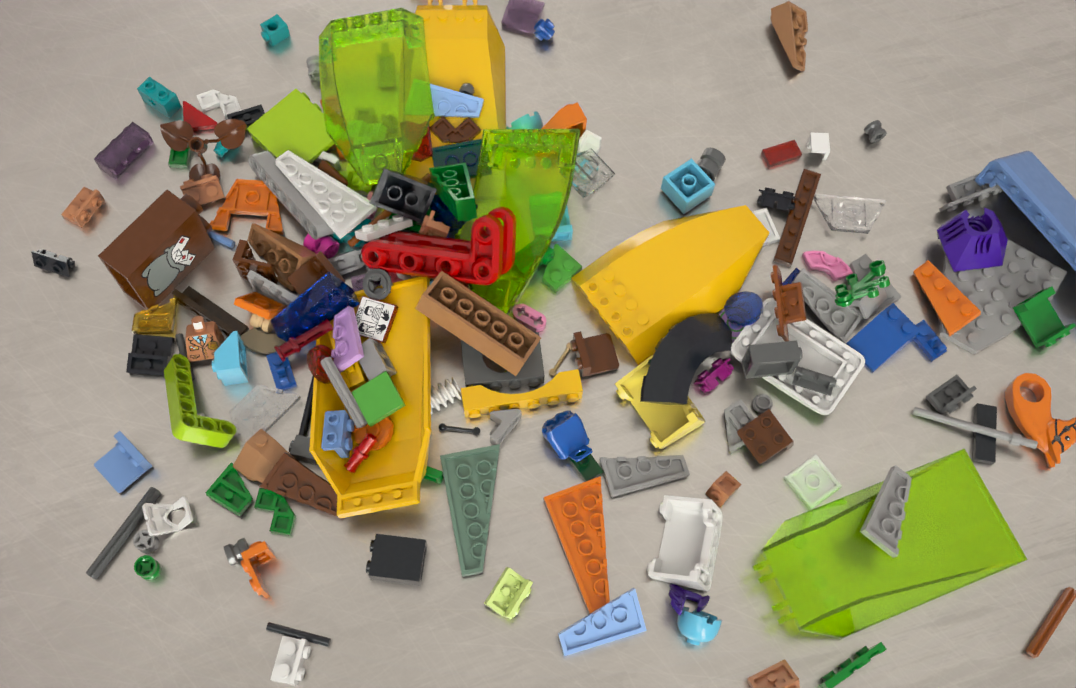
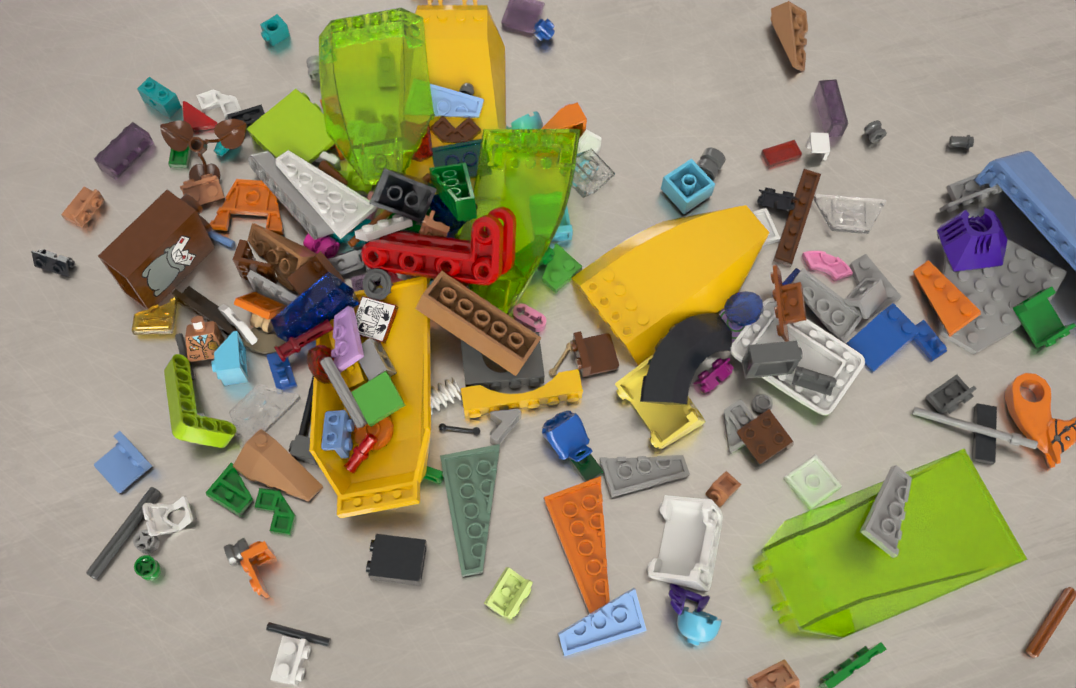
(150, 354): black slope -> none
(244, 330): none -> white tile
(300, 483): reddish brown wing -> none
(831, 107): none -> clear purple brick
(846, 297): green plant -> none
(961, 141): none -> dark grey pin

